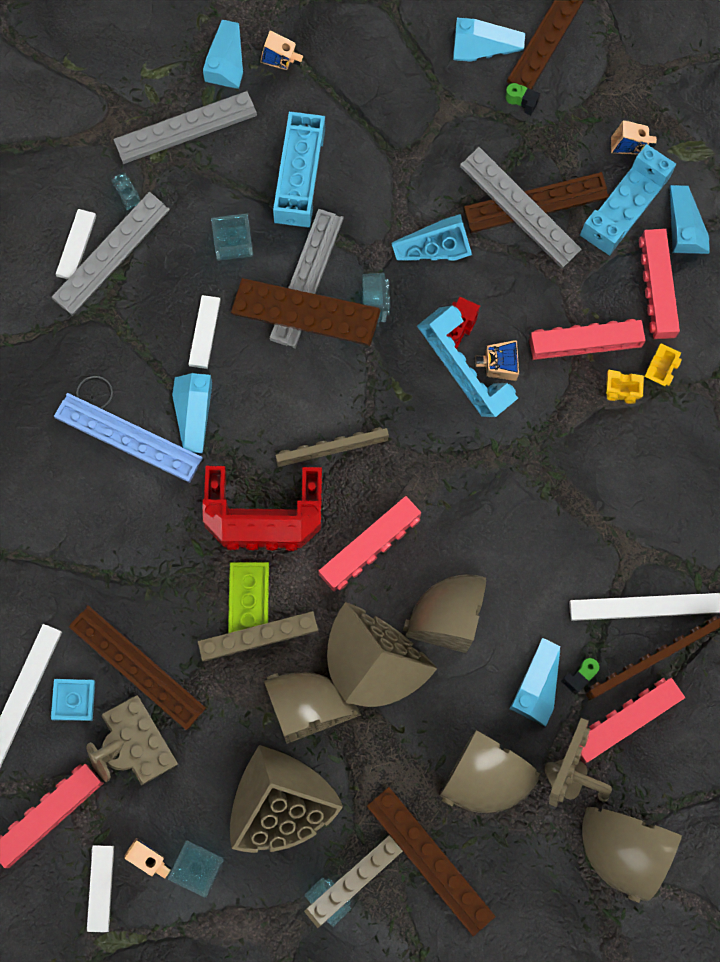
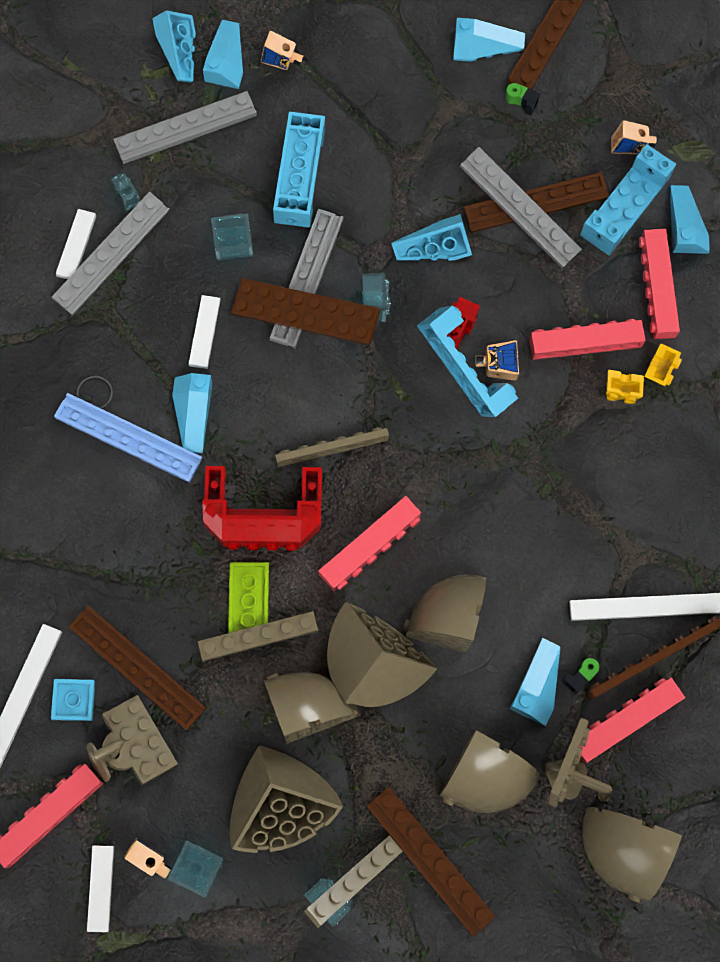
(176, 36): none -> medium azure wedge

